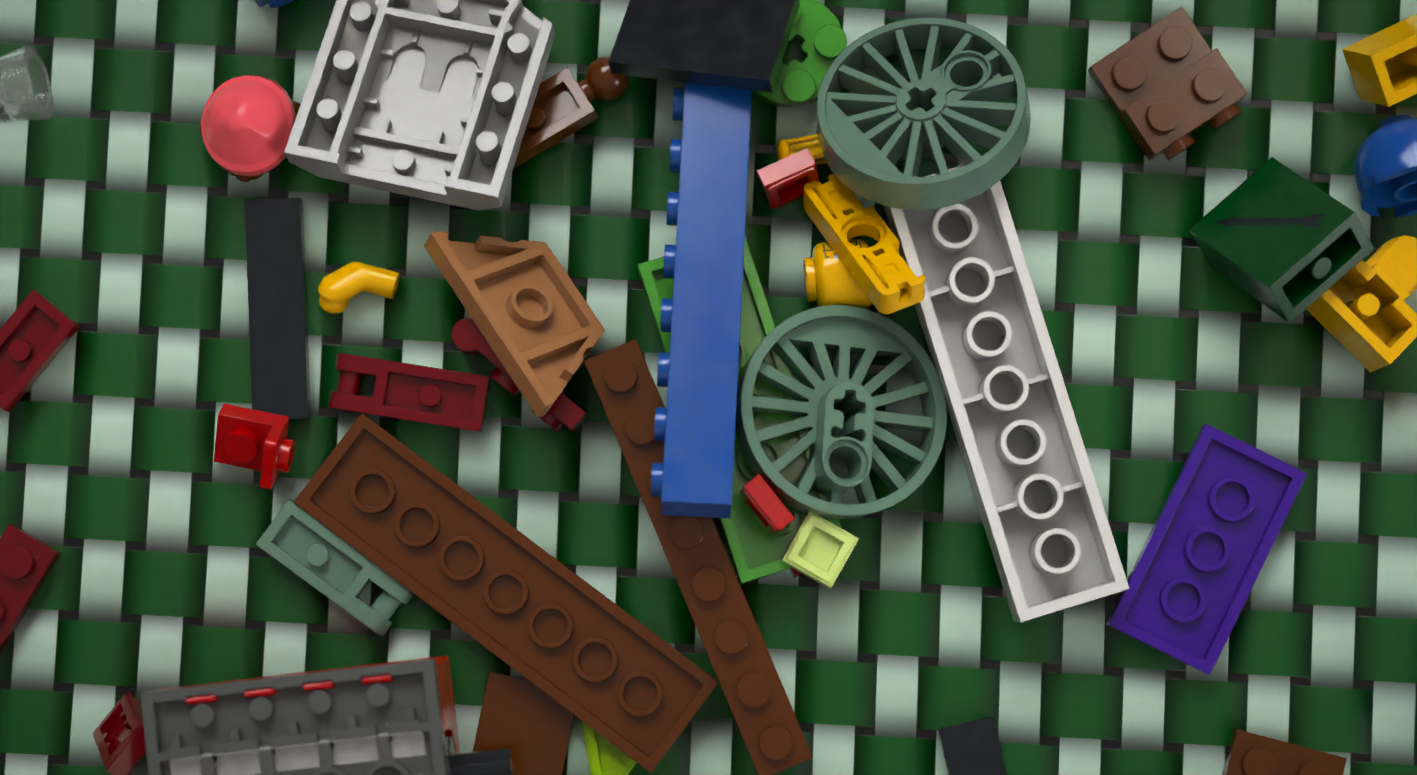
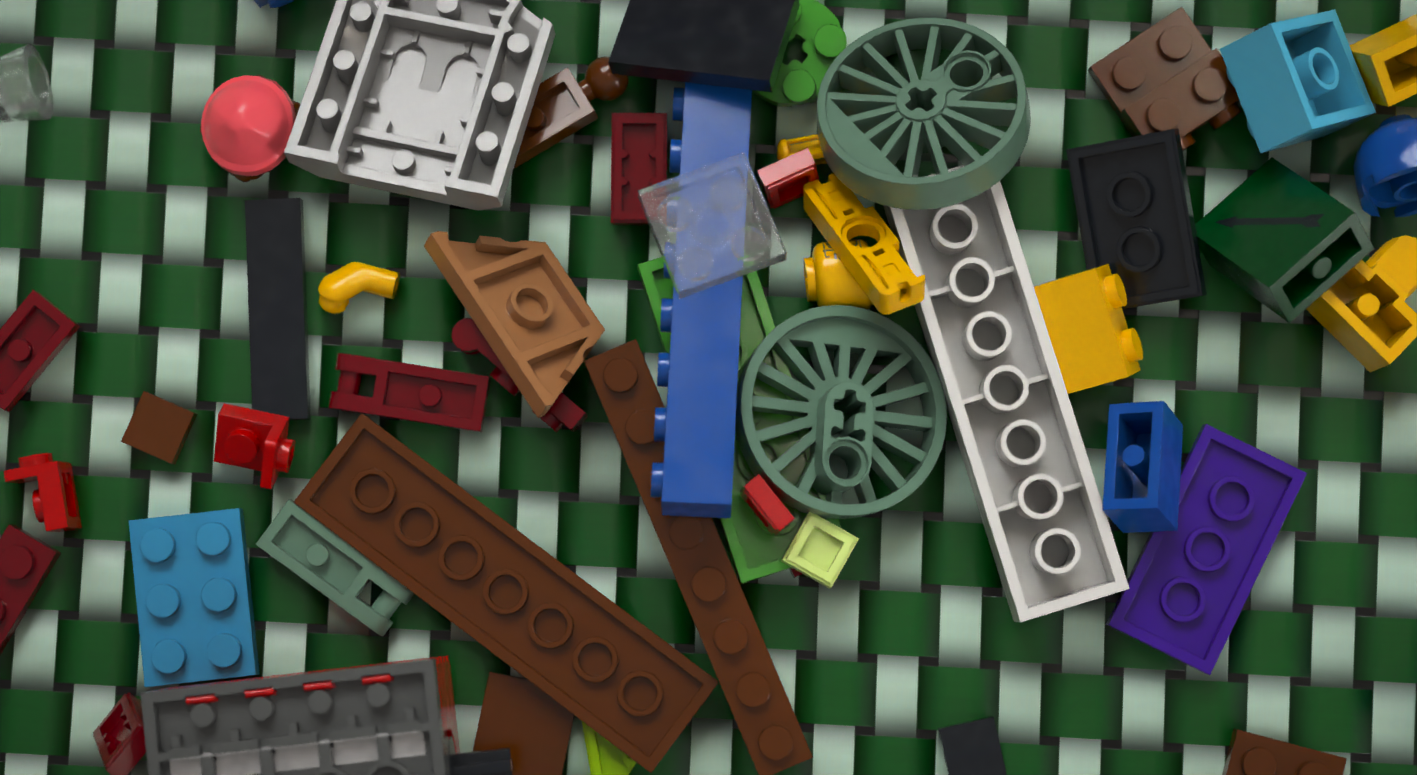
(56, 498): none -> red bracket
(159, 427): none -> reddish brown tile
(193, 597): none -> dark azure plate
(636, 162): none -> dark red plate
(712, 225): none -> clear plate
(1090, 328): none -> yellow brick
(1139, 216): none -> black tile
(1143, 467): none -> blue brick
(1297, 80): none -> medium azure brick

